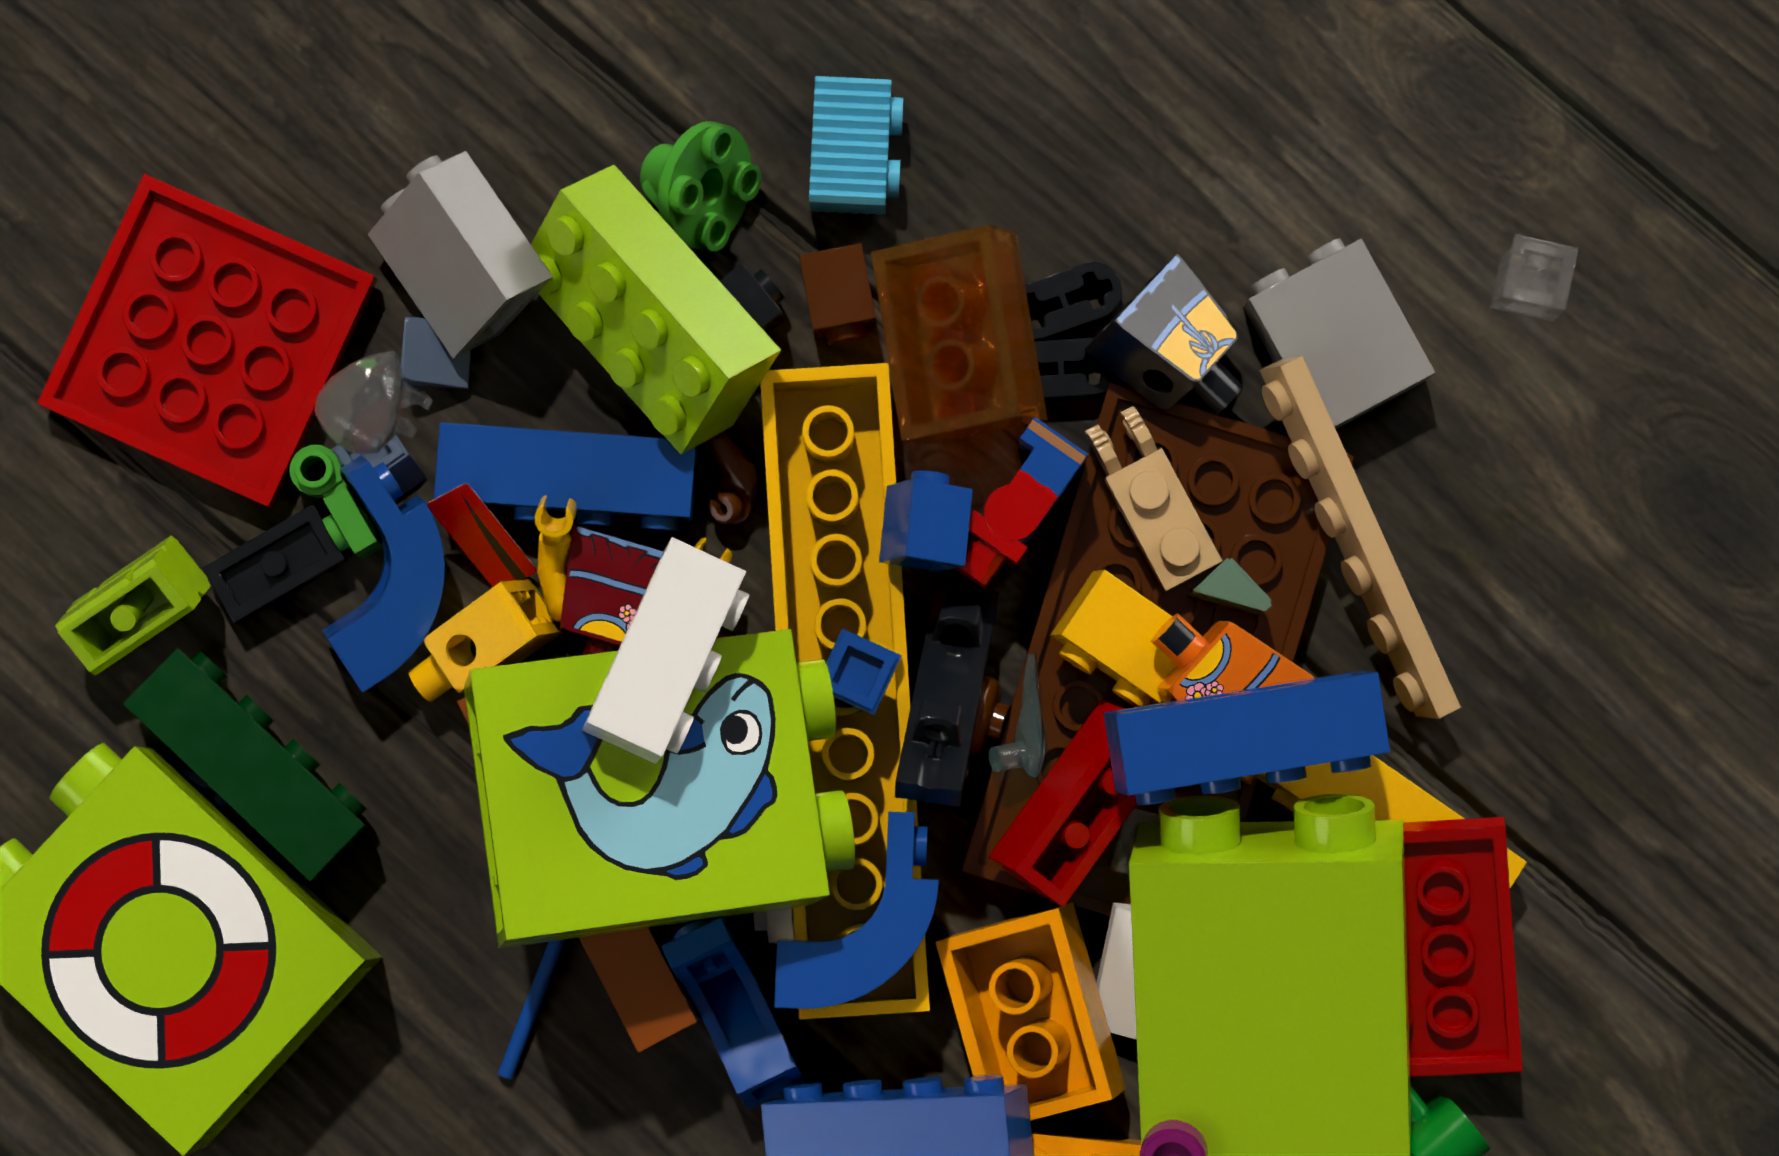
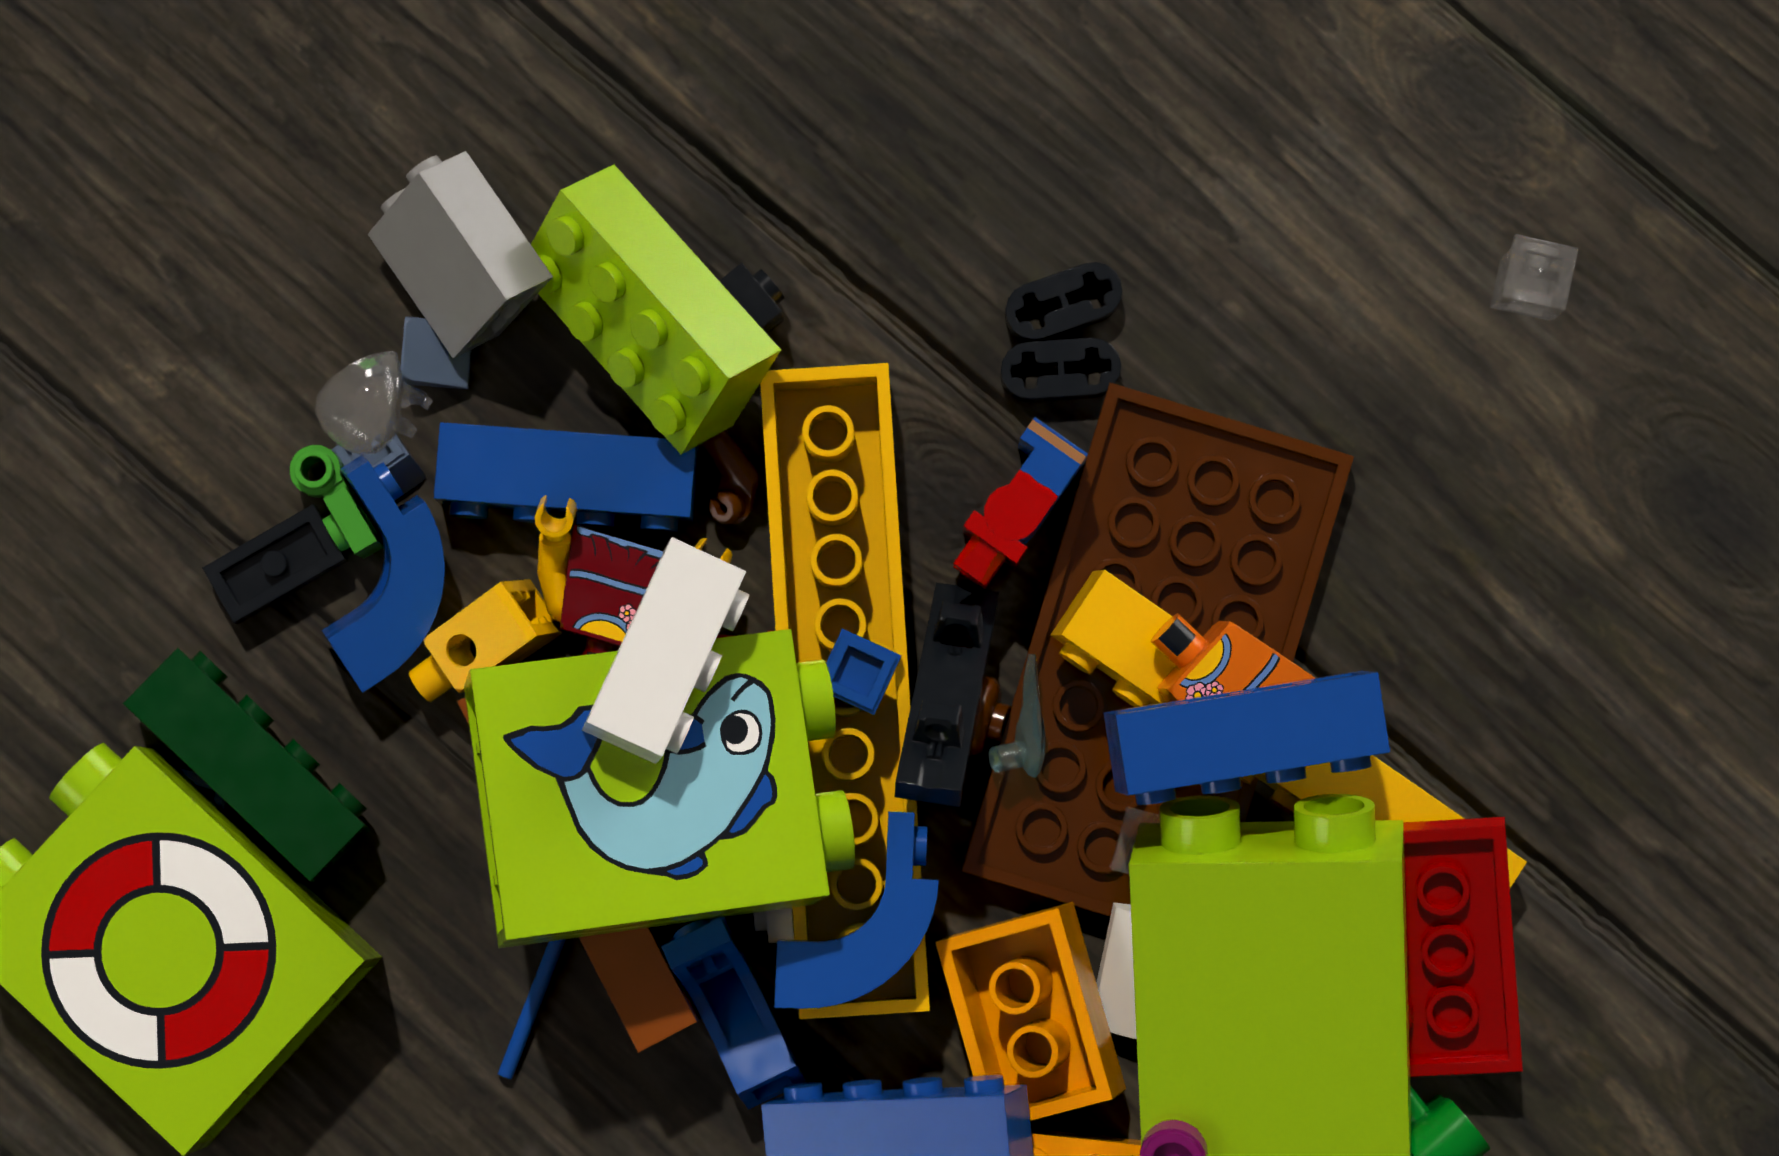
(133, 605): lime brick -> none
(207, 340): red plate -> none
(481, 536): red sticker -> none
(701, 183): bright green plate -> none
(838, 293): reddish brown brick -> none
(852, 145): medium azure brick -> none
(926, 523): blue brick -> none
(958, 335): clear orange brick -> none
(1067, 817): red brick -> none
(1155, 506): tan hinge -> none
(1170, 341): black torso -> none
(1232, 588): sand green slope -> none
(1343, 327): light grey brick -> none
(1349, 518): tan plate -> none

